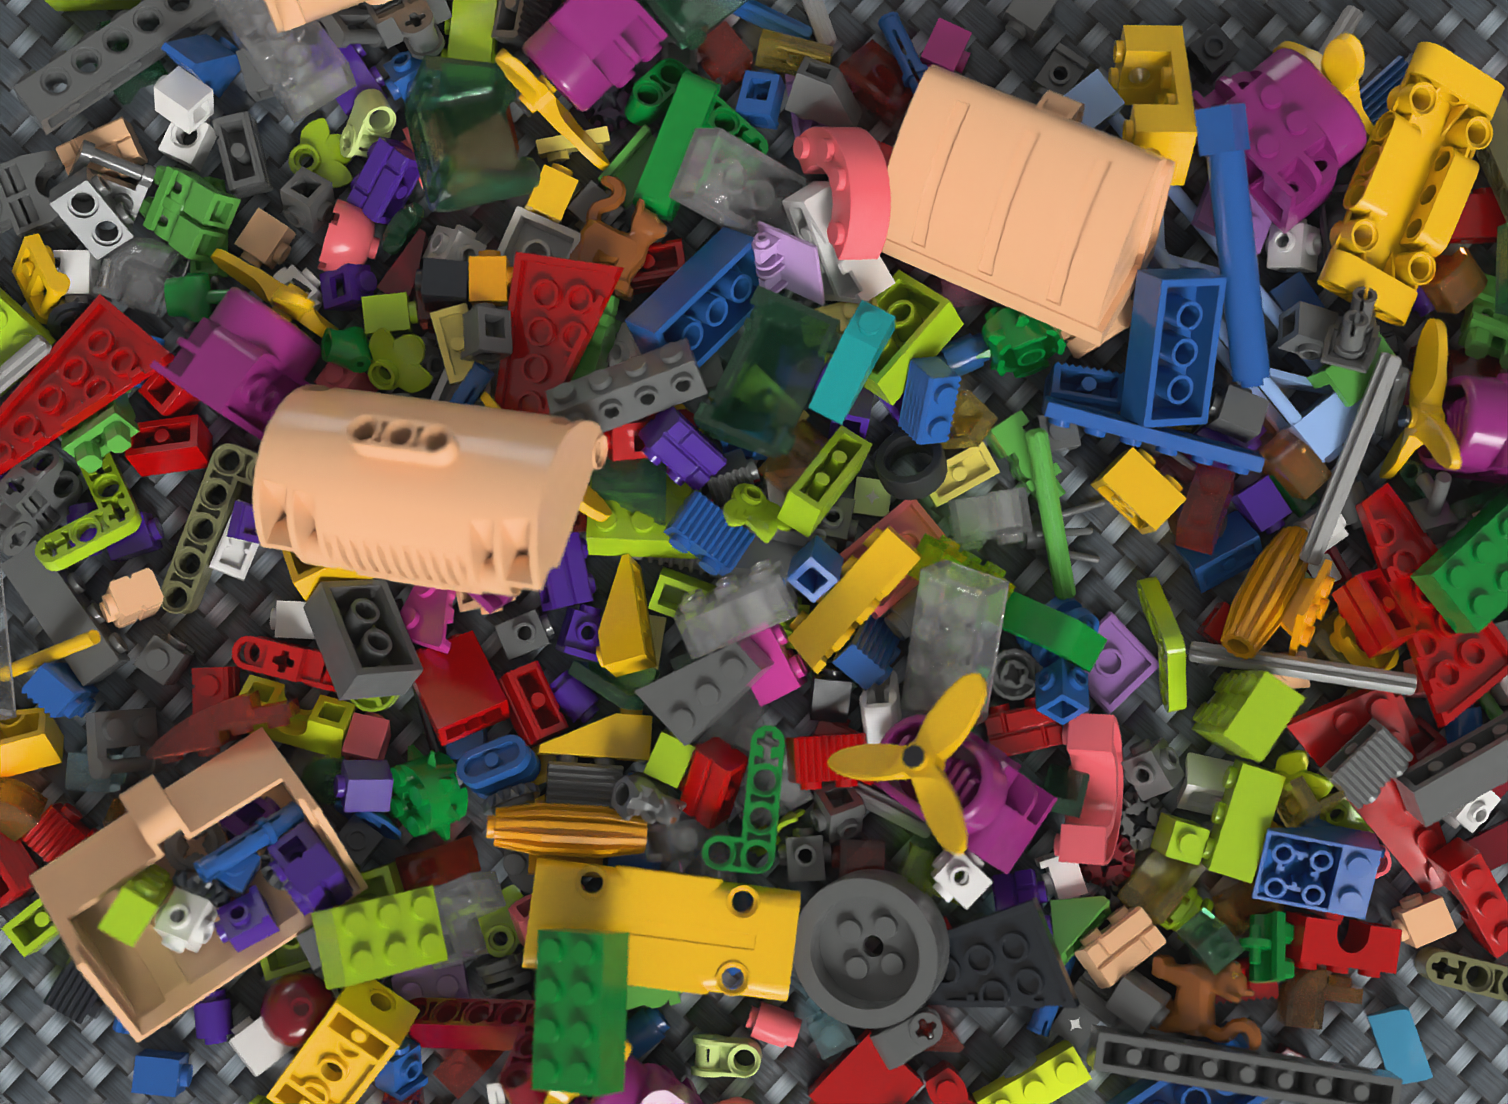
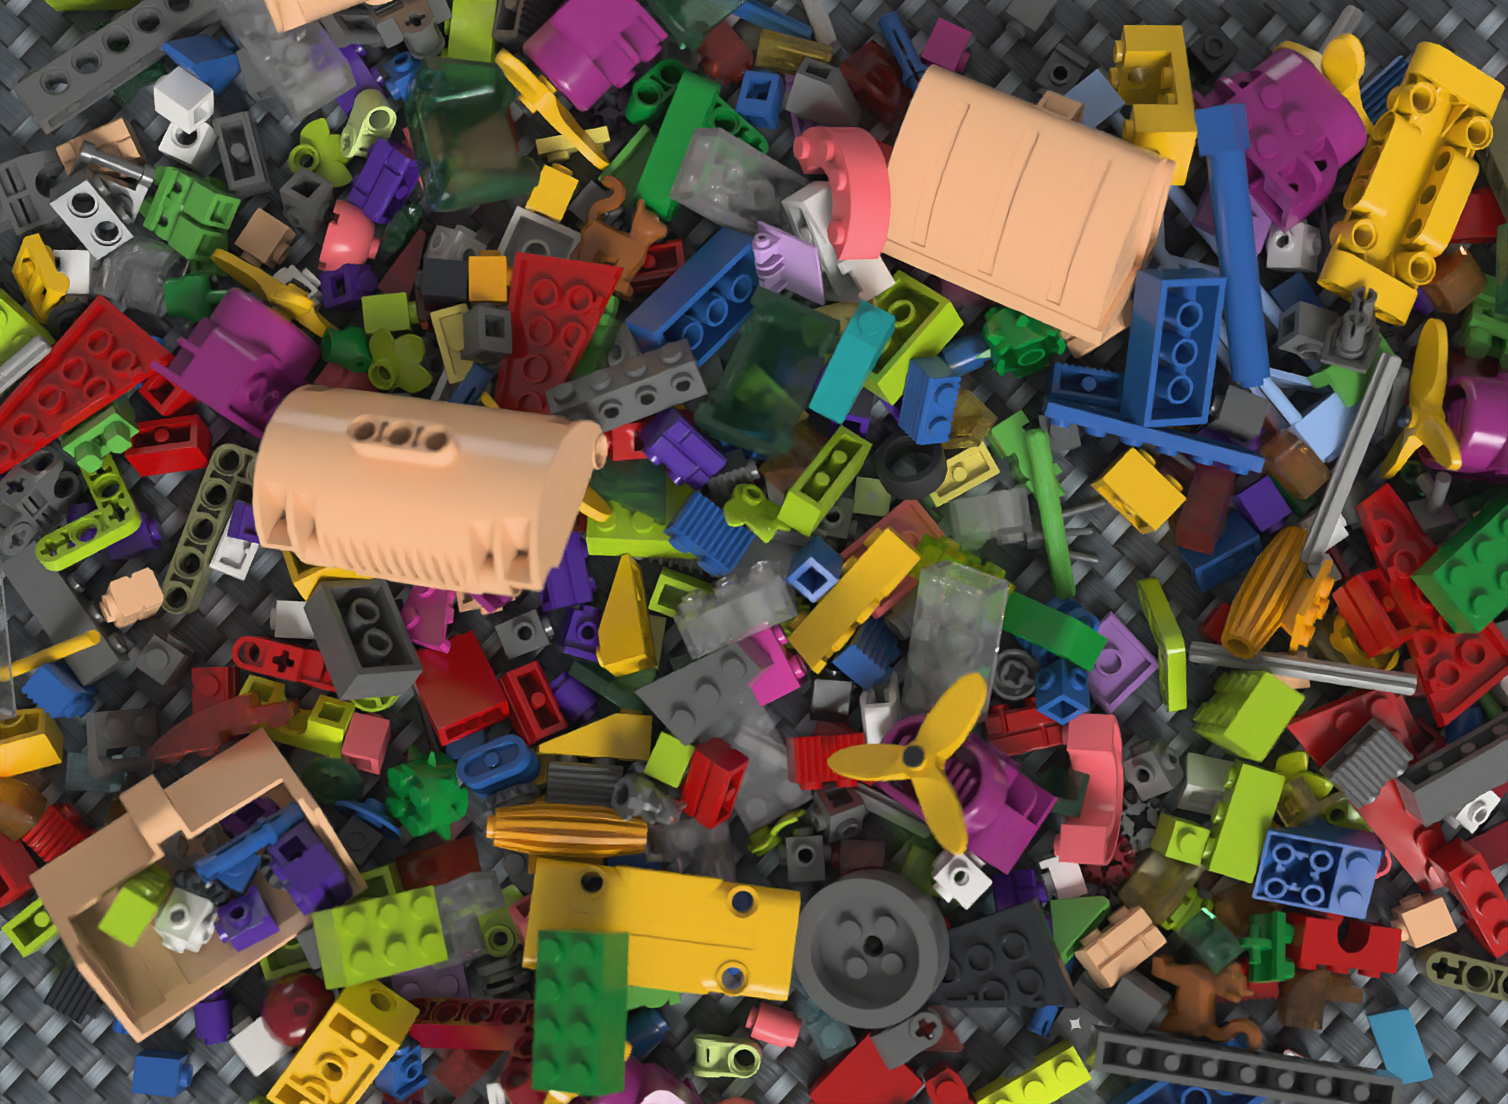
(364, 785): dark purple brick -> none
(755, 799): green beam -> none

